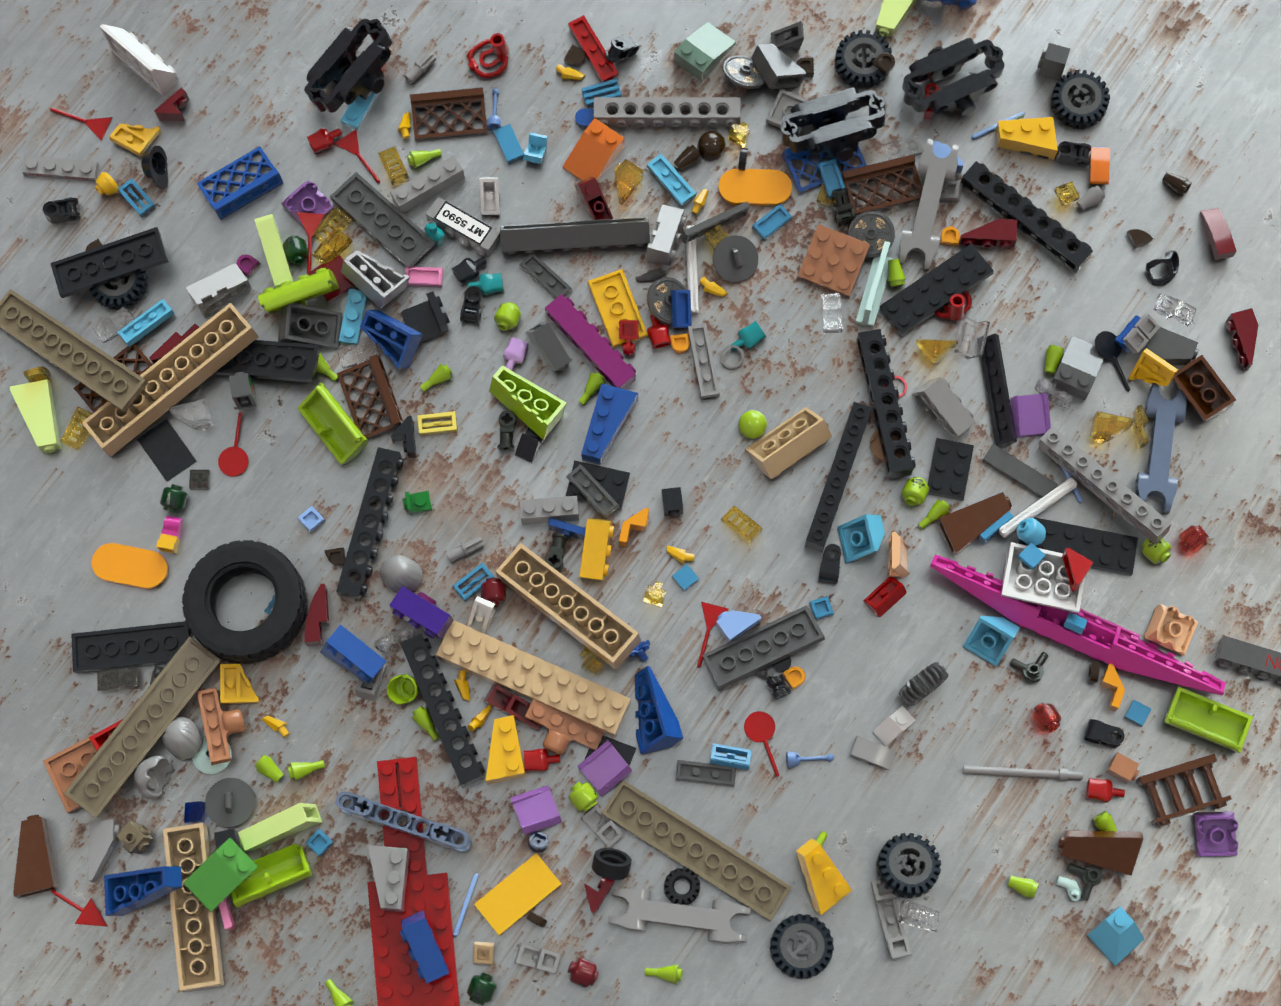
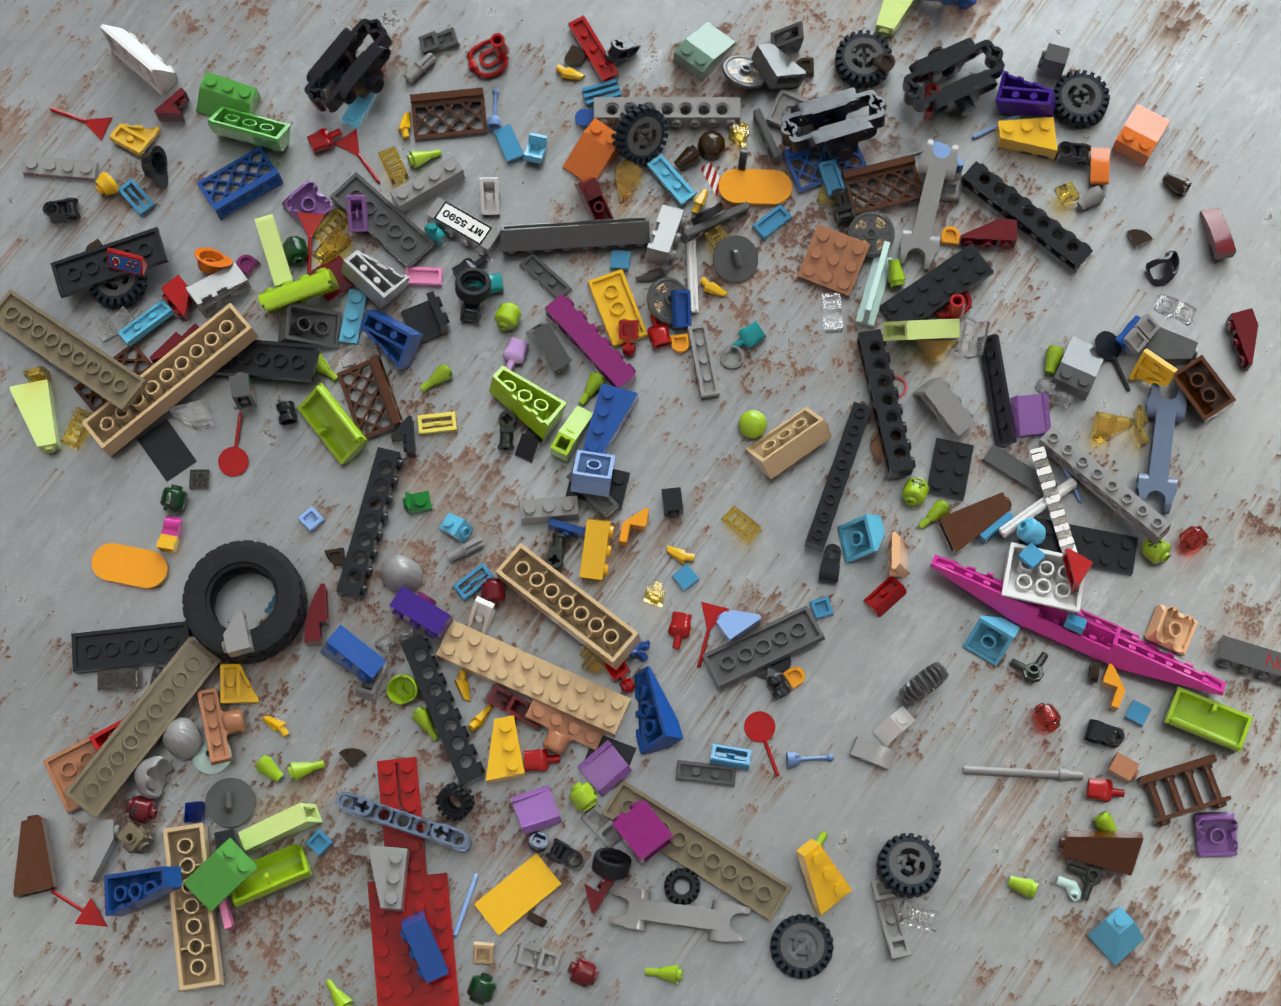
(126, 262): none -> slope
(142, 809): none -> dark red head
(175, 293): none -> red slope
(211, 260): none -> orange piece
(221, 91): none -> bright green slope
(237, 636): none -> light grey slope
(250, 128): none -> bright green slope
(286, 413): none -> black wheel
(352, 756): none -> dark brown tile
(357, 213): none -> medium lavender slope
(438, 42): none -> dark grey slope
(446, 805): none -> black tyre
(456, 527): none -> medium azure bracket
(473, 274): none -> black tyre
(562, 853): none -> black piece
(570, 434): none -> lime slope
(592, 473): none -> medium blue slope
(620, 260): none -> dark azure tile
(623, 670): none -> red plate
(642, 831): none -> magenta slope
(649, 124): none -> wheel
(679, 627): none -> red piece
(706, 214): none -> black tile
(711, 176): none -> sticker
(766, 136): none -> dark grey tile
(921, 329): none -> yellowish green slope
(1024, 97): none -> dark purple wedge
(1052, 499): none -> sticker
(1140, 134): none -> orange slope

